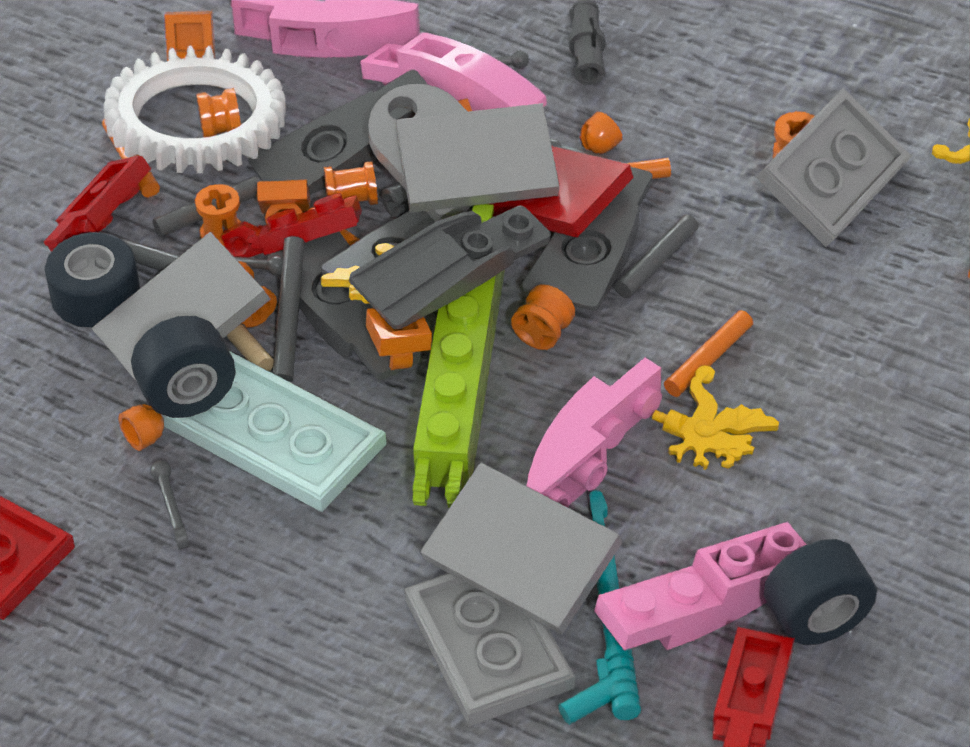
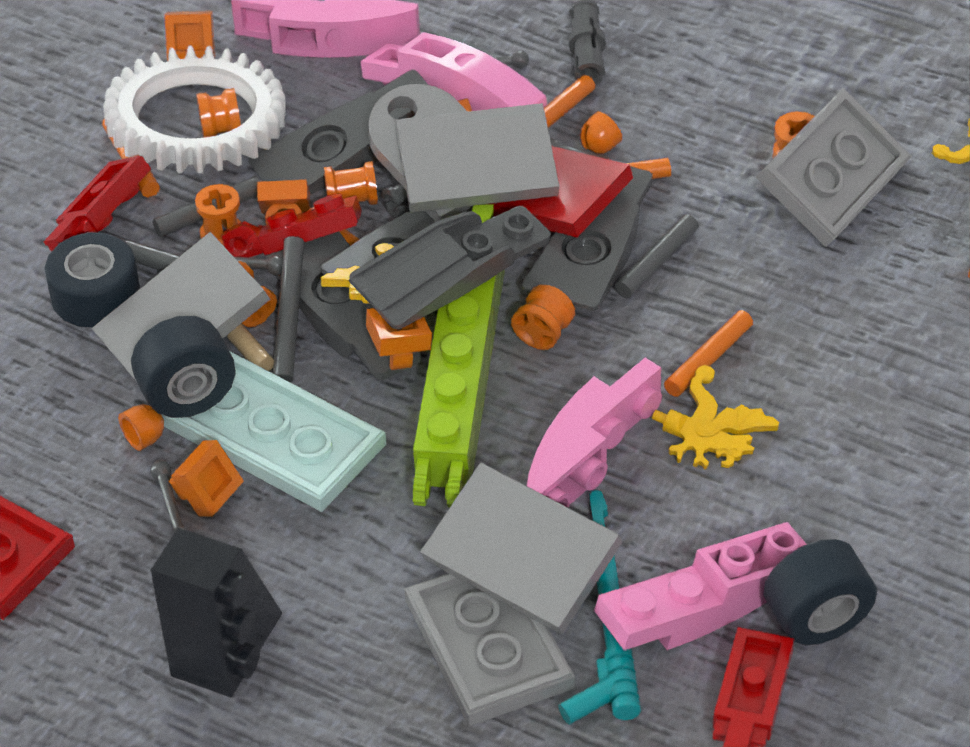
(206, 478): none -> orange tile
(211, 611): none -> black wedge
(568, 99): none -> orange piece

